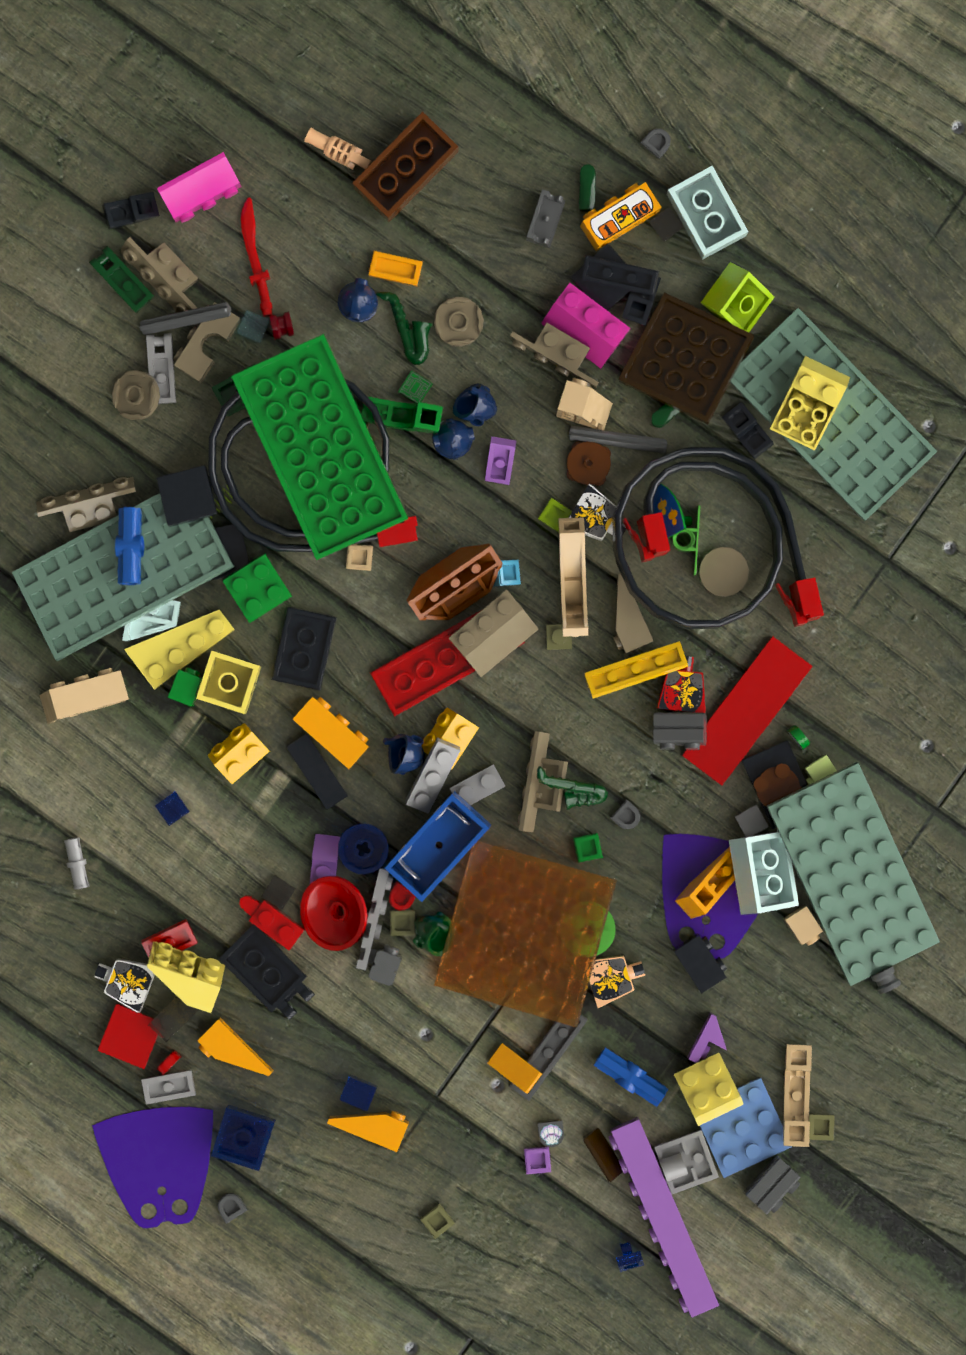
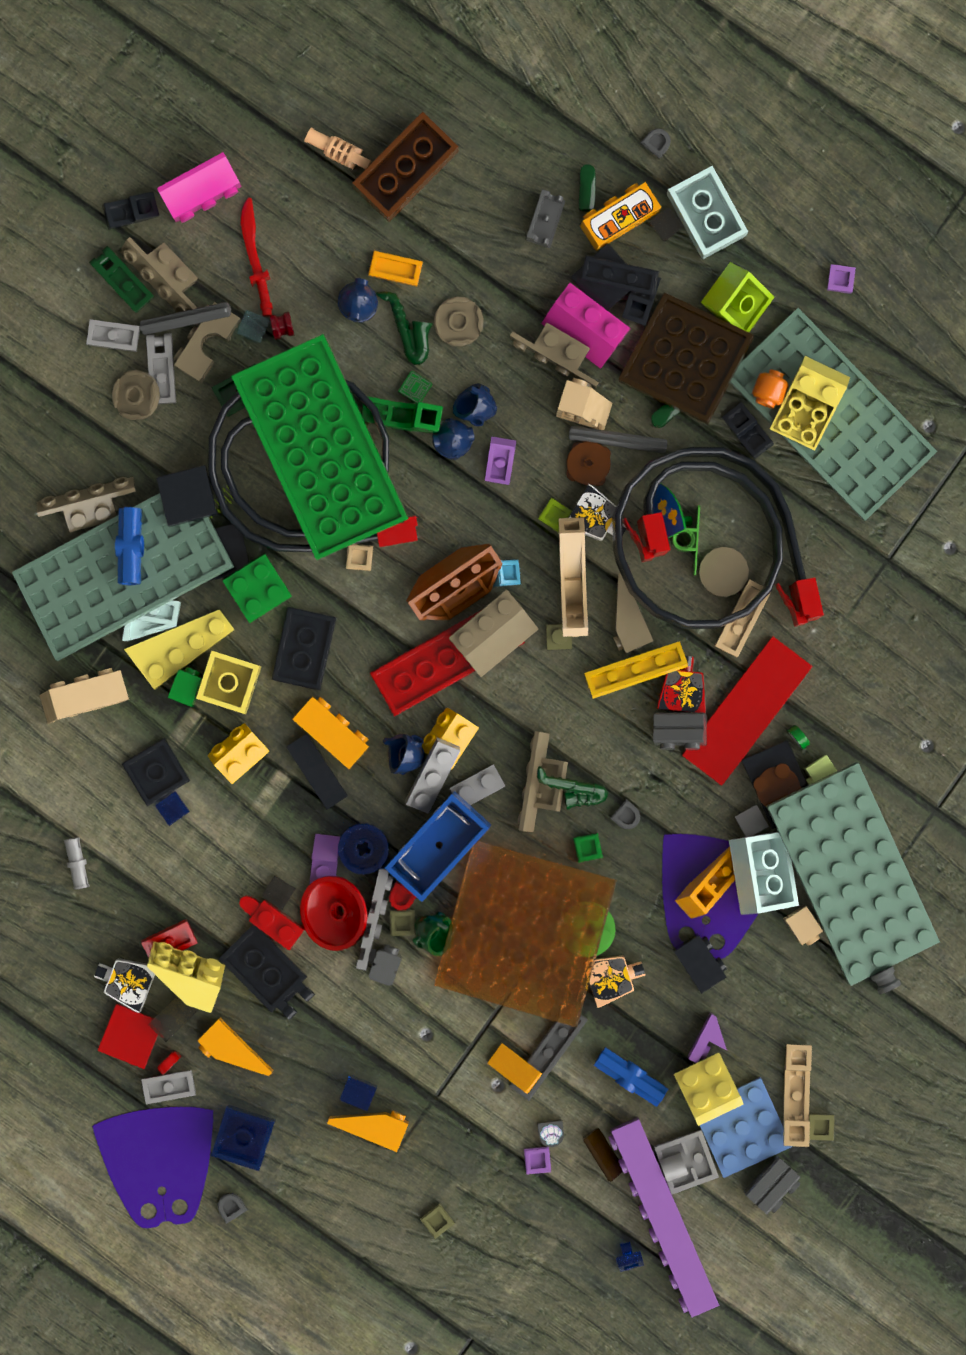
(113, 335): none -> light grey plate
(156, 772): none -> black tile
(736, 633): none -> tan plate
(770, 389): none -> orange head
(841, 279): none -> medium lavender plate

